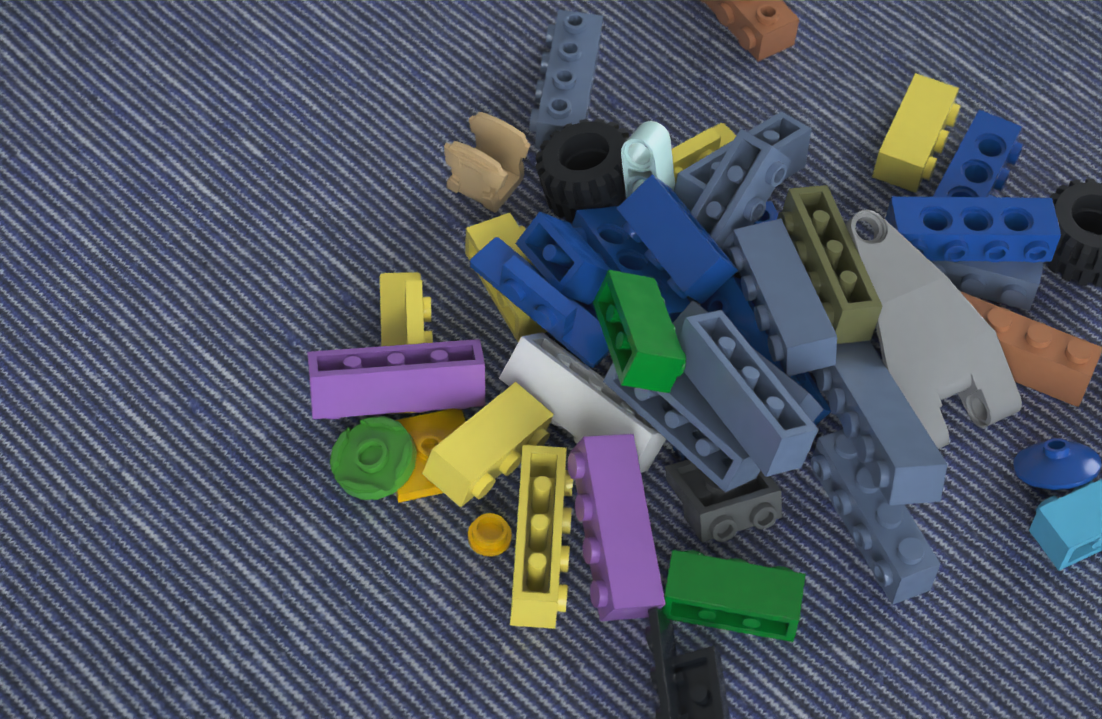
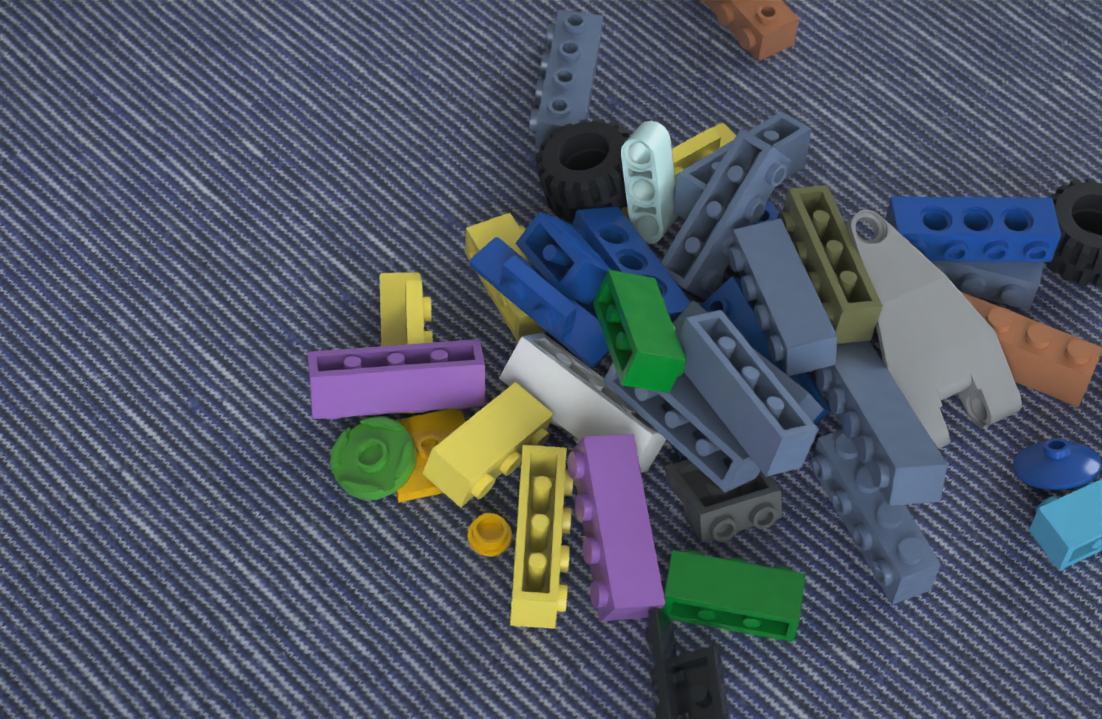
(492, 167): tan piece -> none
(675, 240): blue brick -> none
(917, 133): light yellow brick -> none
(982, 158): blue brick -> none

